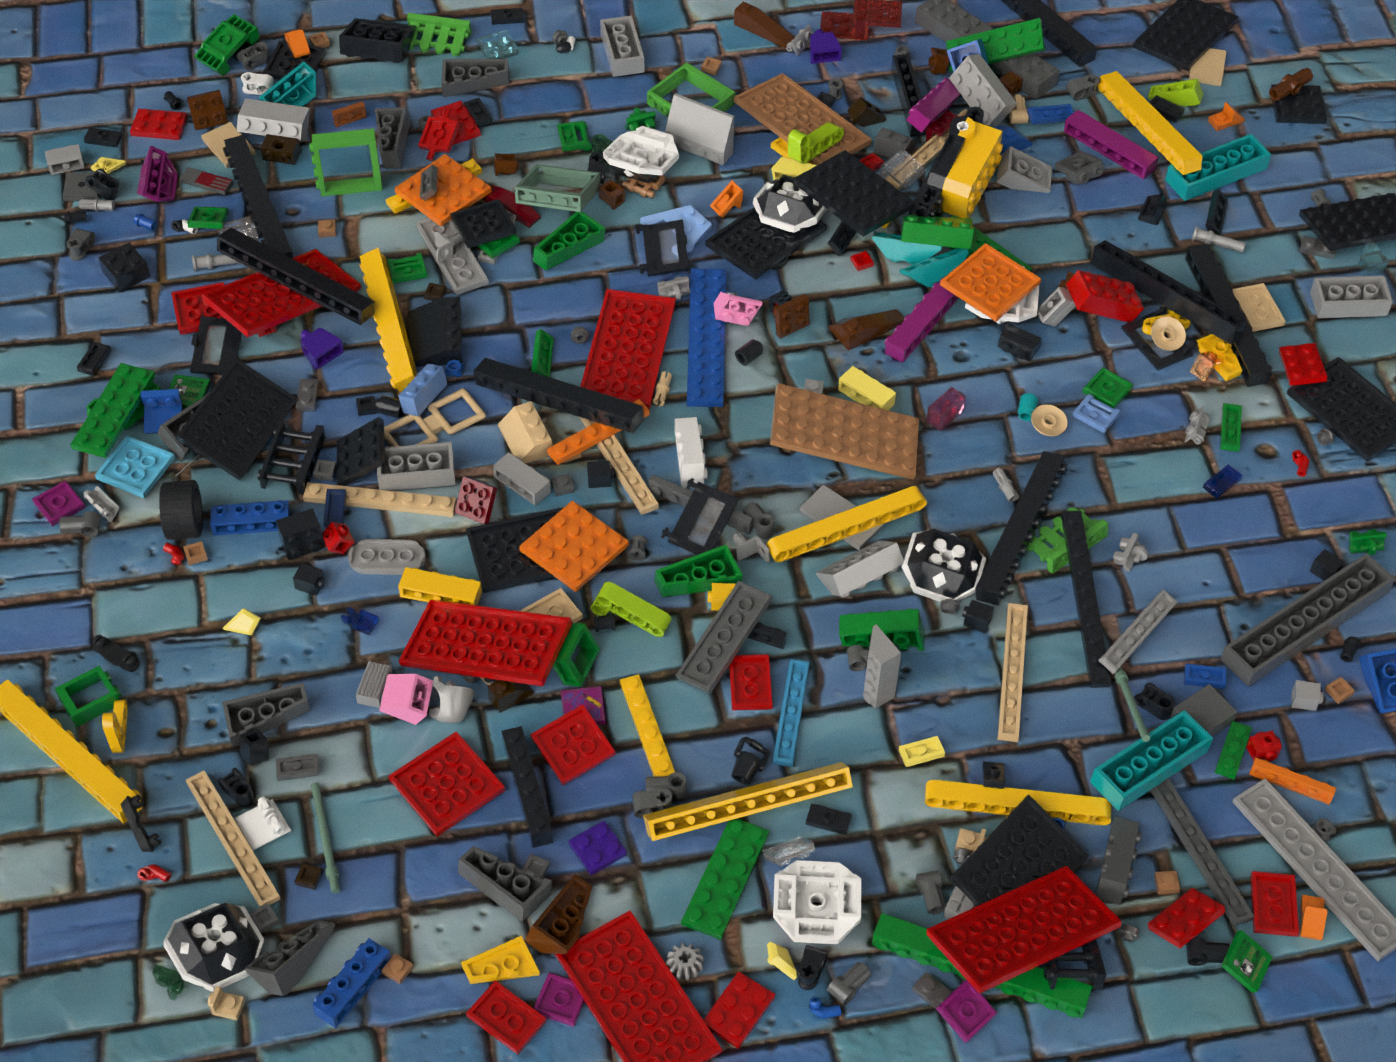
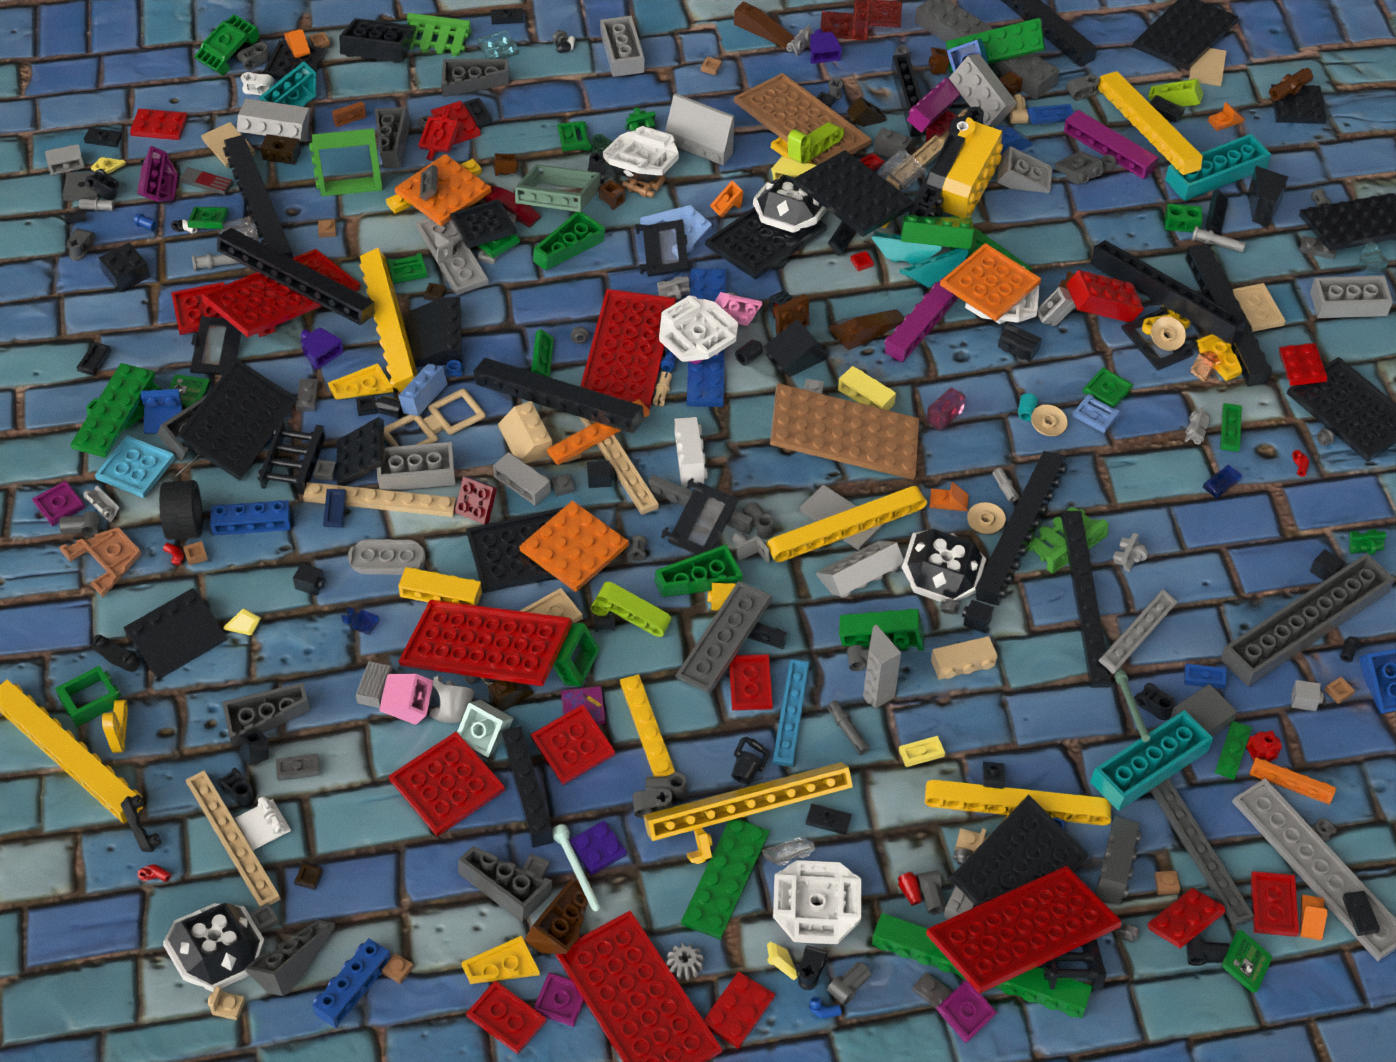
(111, 550): none -> nougat wing
(169, 979): clear green bracket -> none
(174, 633): none -> black slope
(175, 102): black pin -> none
(207, 109): reddish brown plate -> none
(300, 534): black brick -> none
(331, 871): sand green bar -> none
(337, 538): red brick -> none
(361, 383): none -> yellow wing
(483, 727): none -> light aqua slope
(561, 835): none -> light aqua piece
(668, 363): none -> blue pin
(696, 329): none -> white piece
(698, 79): bright green window -> none
(703, 843): none -> yellow bracket
(794, 350): none -> black slope
(843, 720): none -> dark grey pin
(910, 887): none -> red cone
(950, 499): none -> orange slope
(963, 658): none -> tan brick
(986, 512): none -> tan dish
(1012, 673): tan plate -> none
(1109, 162): none -> dark grey plate
(1153, 209): black slope -> none
(1182, 217): none -> green brick
(1265, 194): none -> black slope
(1361, 913): none -> black plate

